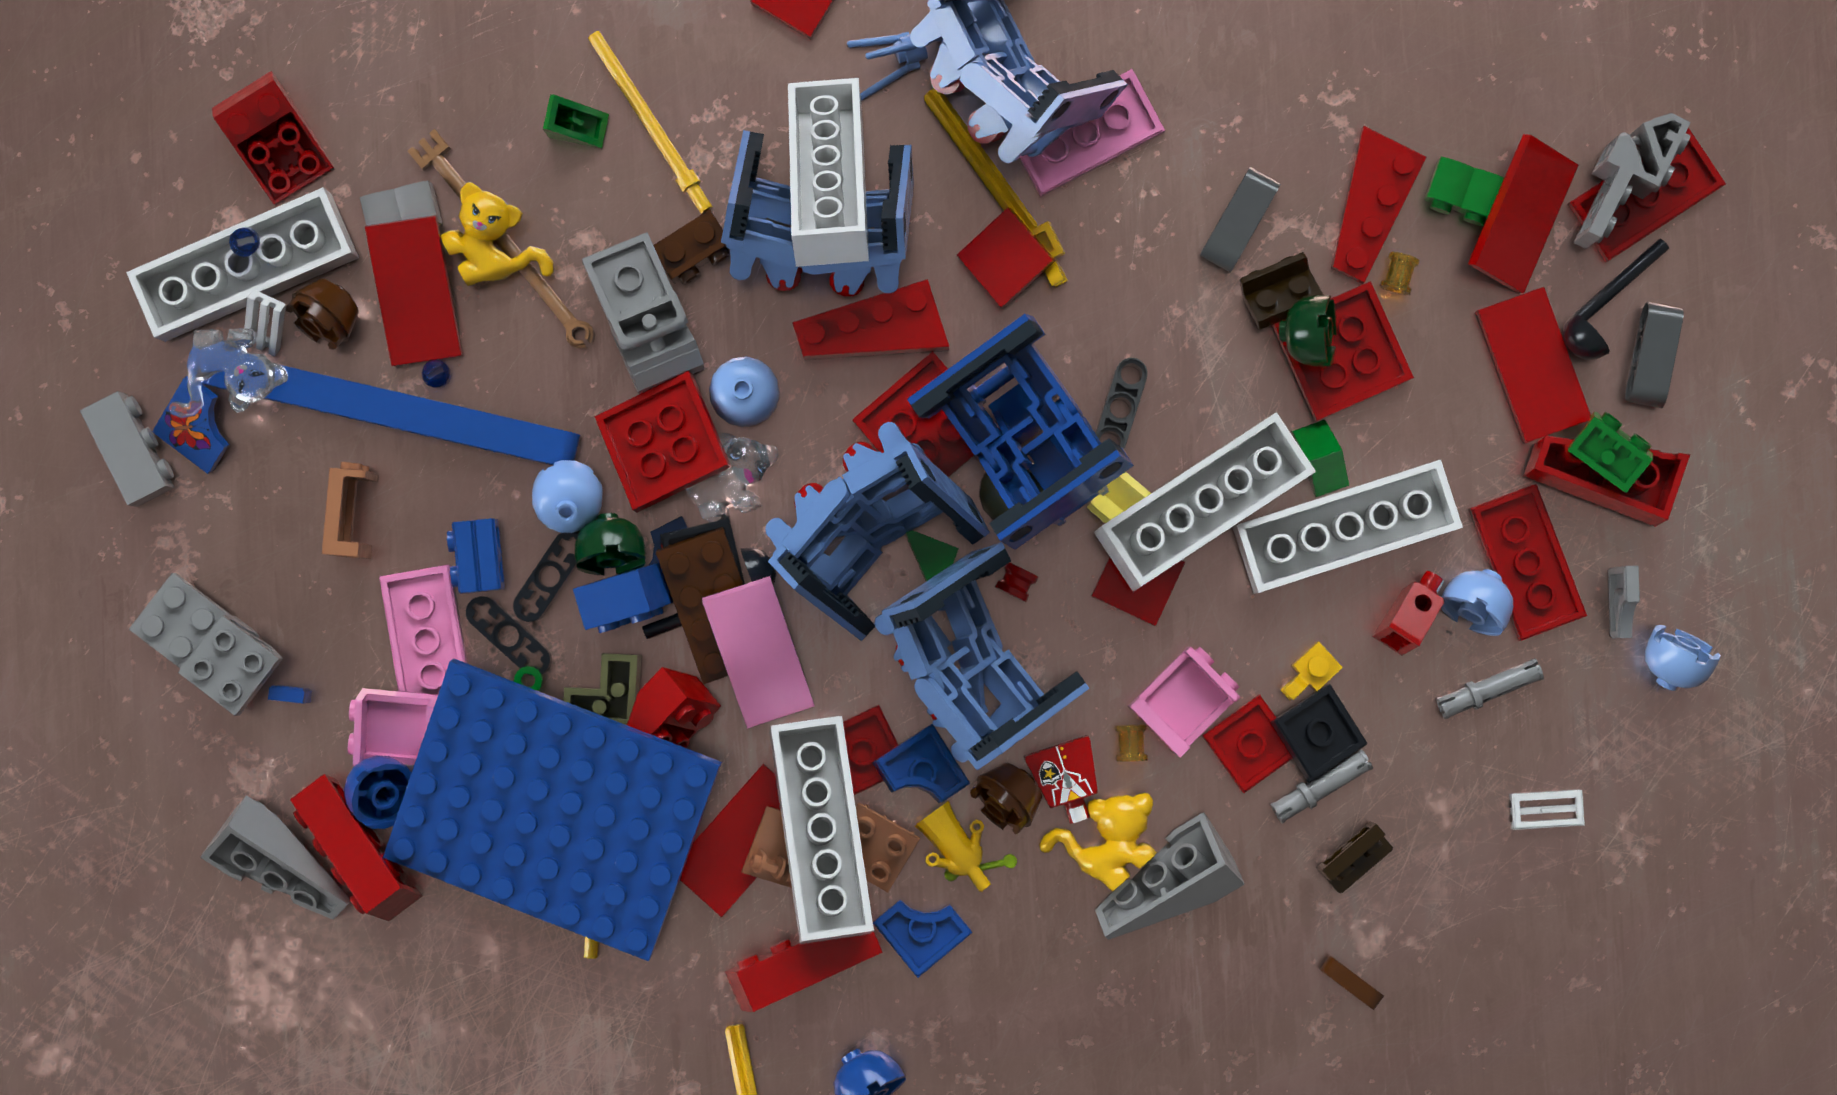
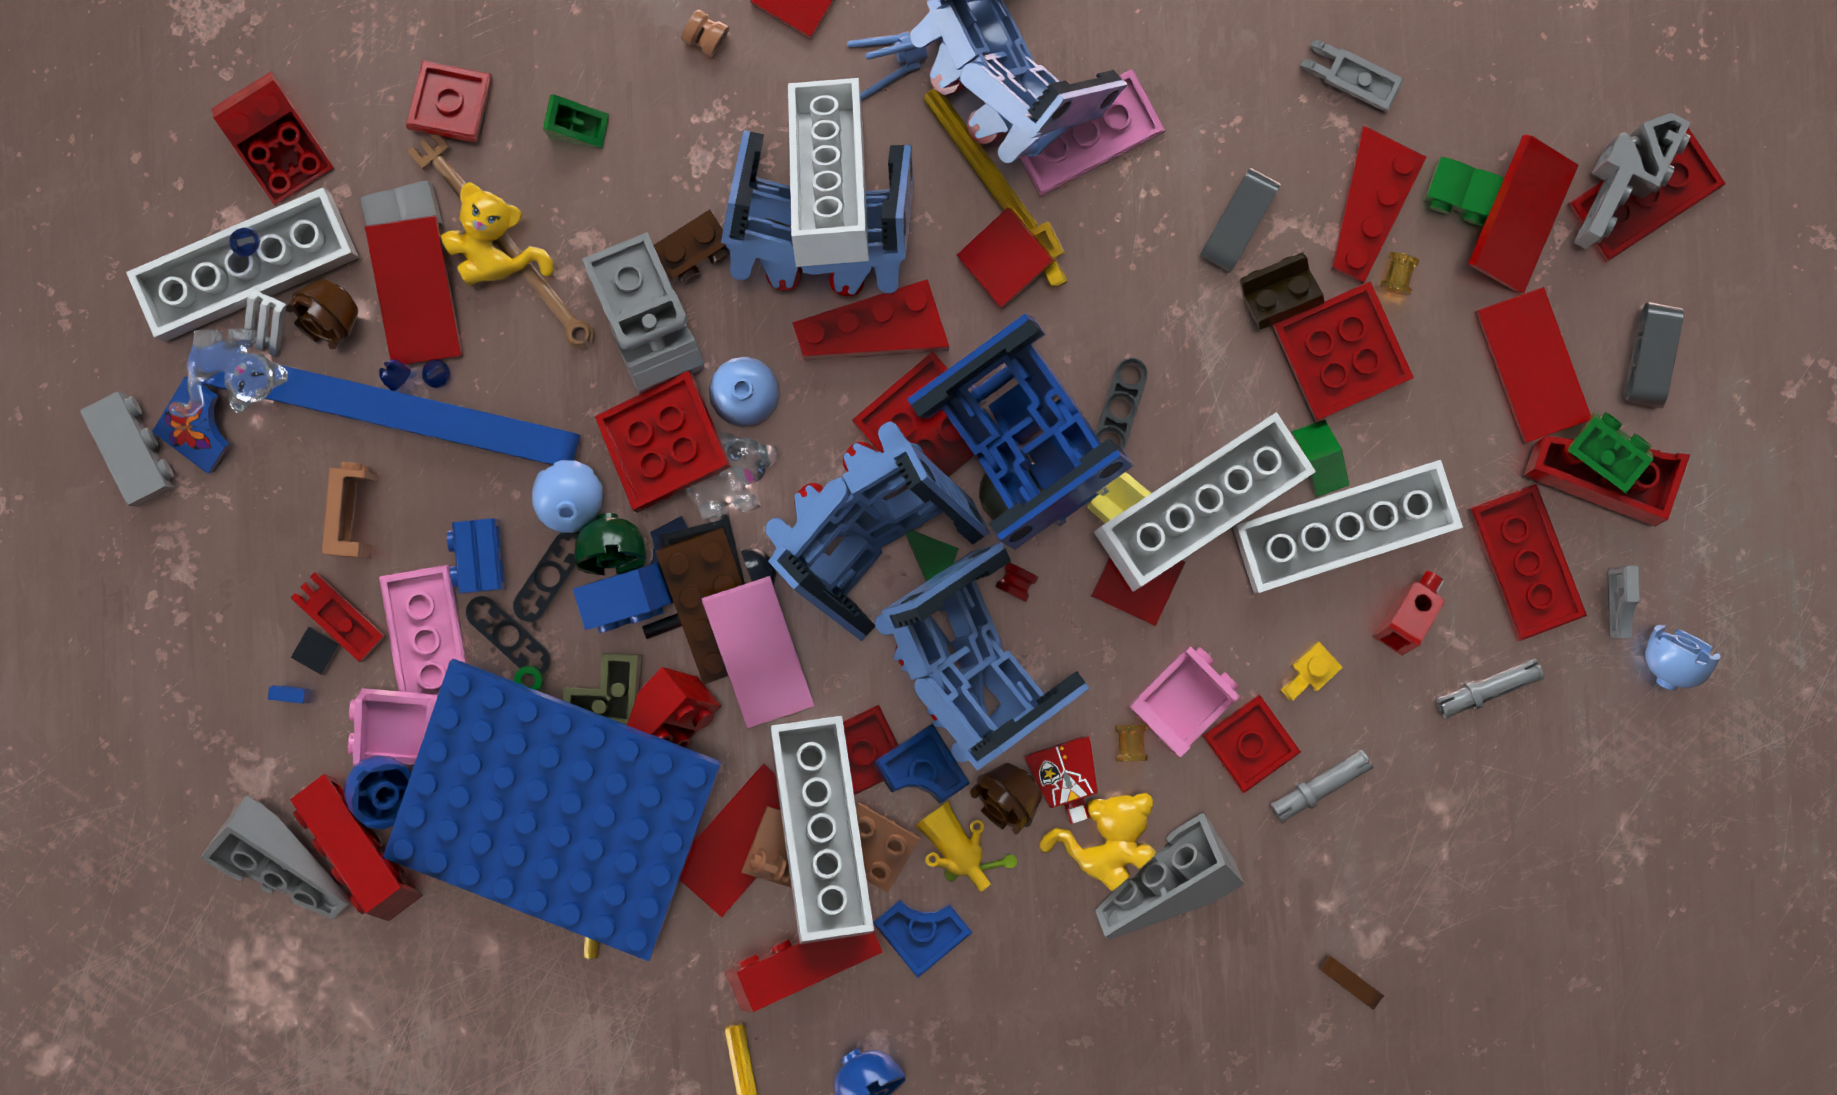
(206, 644): light grey piece -> none
(315, 650): none -> black tile
(339, 618): none -> red hinge
(394, 375): none -> clear blue hinge
(449, 101): none -> tile
(686, 178): yellow bar -> none
(705, 33): none -> nougat wheel
(1311, 330): dark green cylinder -> none
(1319, 733): black tile -> none
(1355, 76): none -> light grey hinge
(1355, 857): dark brown bracket -> none
(1479, 599): light blue cylinder -> none
(1516, 810): white tile -> none
(1579, 333): black piece -> none

